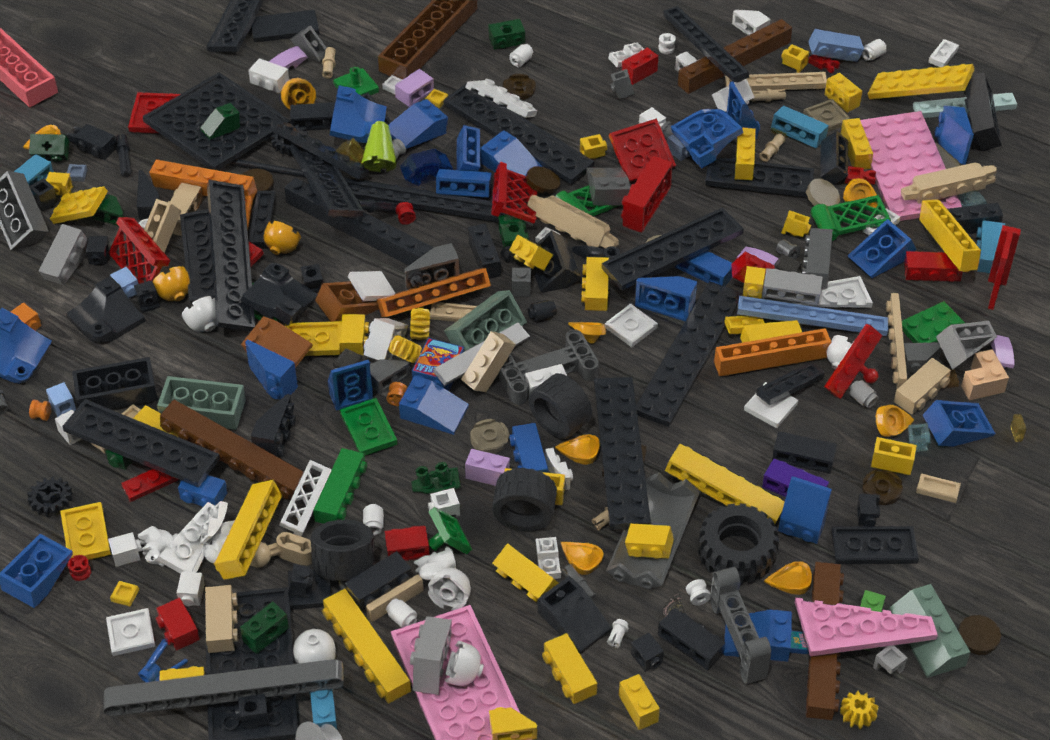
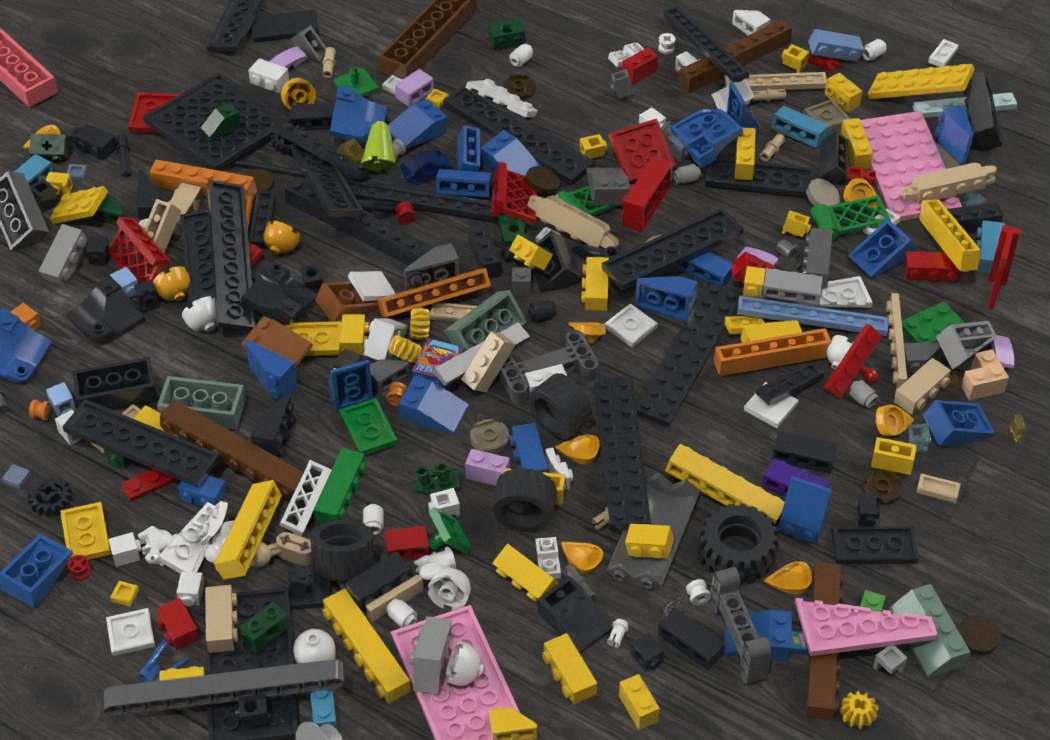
(16, 476): none -> sand blue tile
(687, 174): none -> light grey brick

